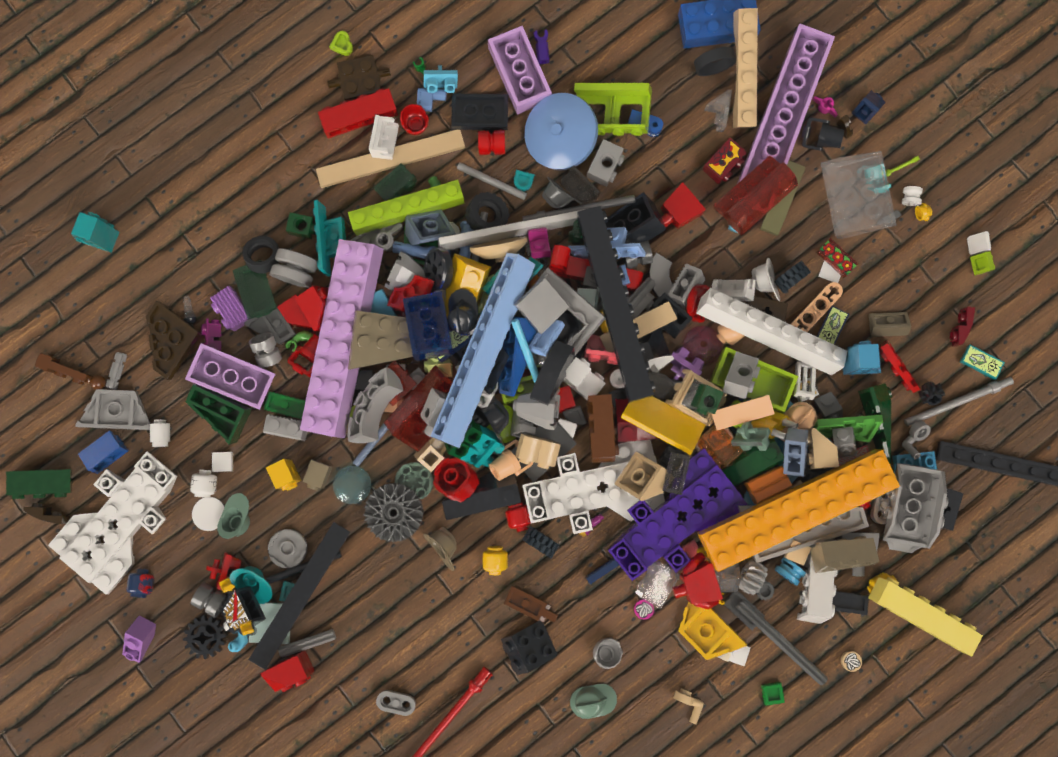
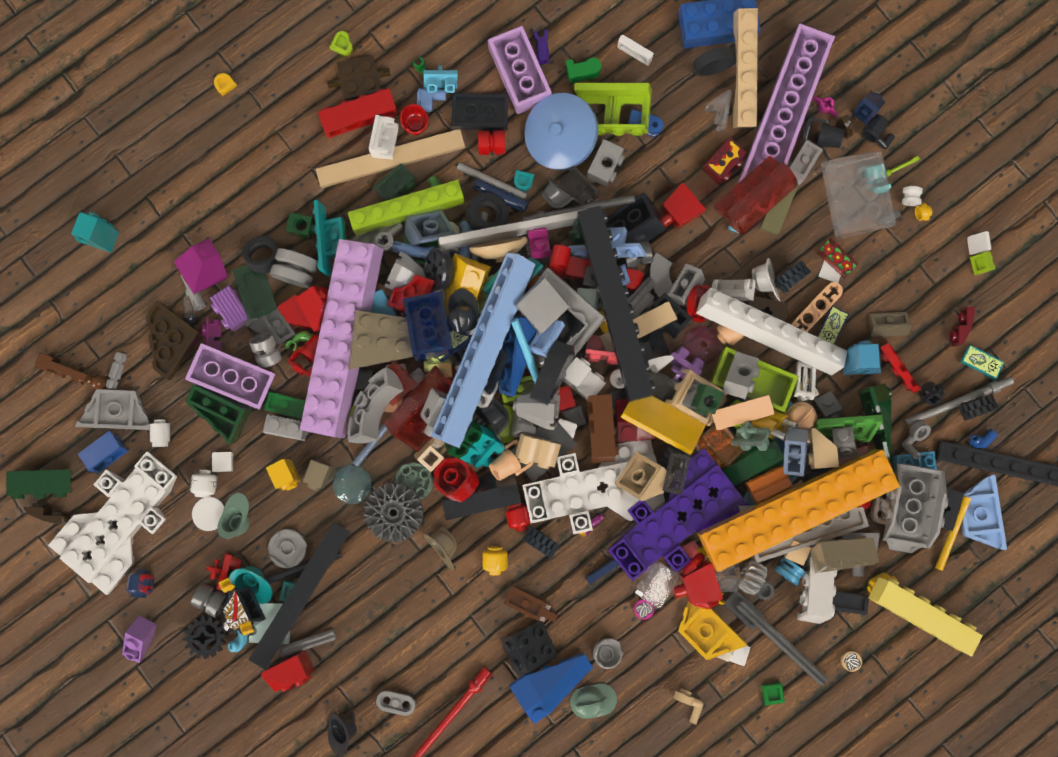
(196, 299): none -> light grey pin
(201, 266): none -> magenta slope
(224, 83): none -> yellow tile
(341, 731): none -> black piece
(508, 198): none -> dark blue pin
(544, 690): none -> blue wedge
(582, 71): none -> green leg
(635, 50): none -> white tile
(805, 160): none -> light grey hinge
(875, 129): none -> black piece
(952, 534): none -> yellow bar
(978, 407): none -> black tyre
(983, 441): none -> blue arm
(983, 516): none -> light blue wing

